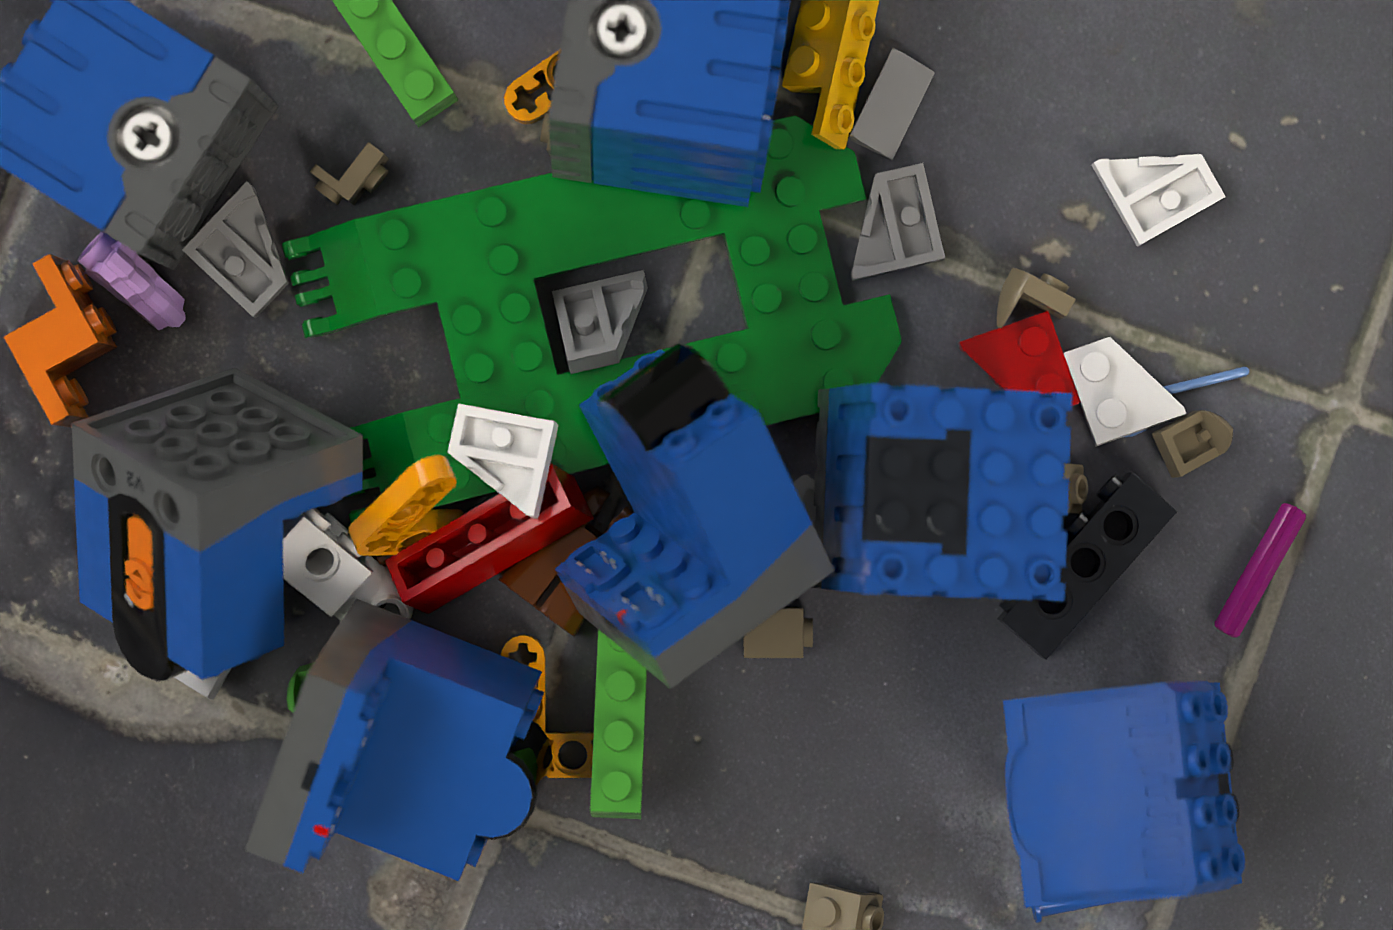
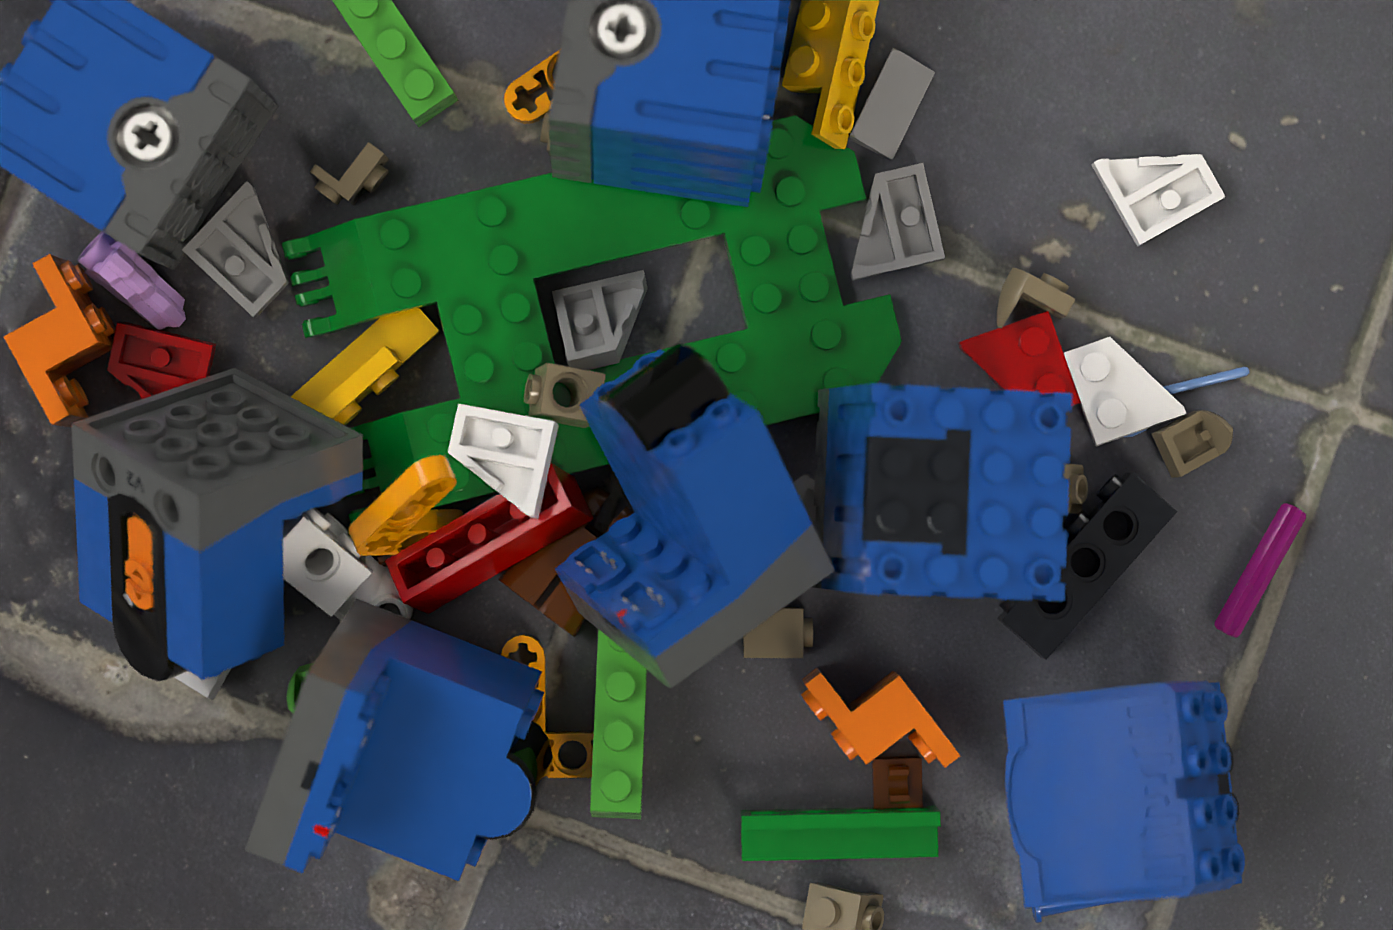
(157, 359): none -> red wing
(366, 365): none -> yellow bracket
(540, 397): none -> dark tan brick
(839, 833): none -> green fence
(878, 719): none -> orange bracket
(897, 782): none -> reddish brown tile

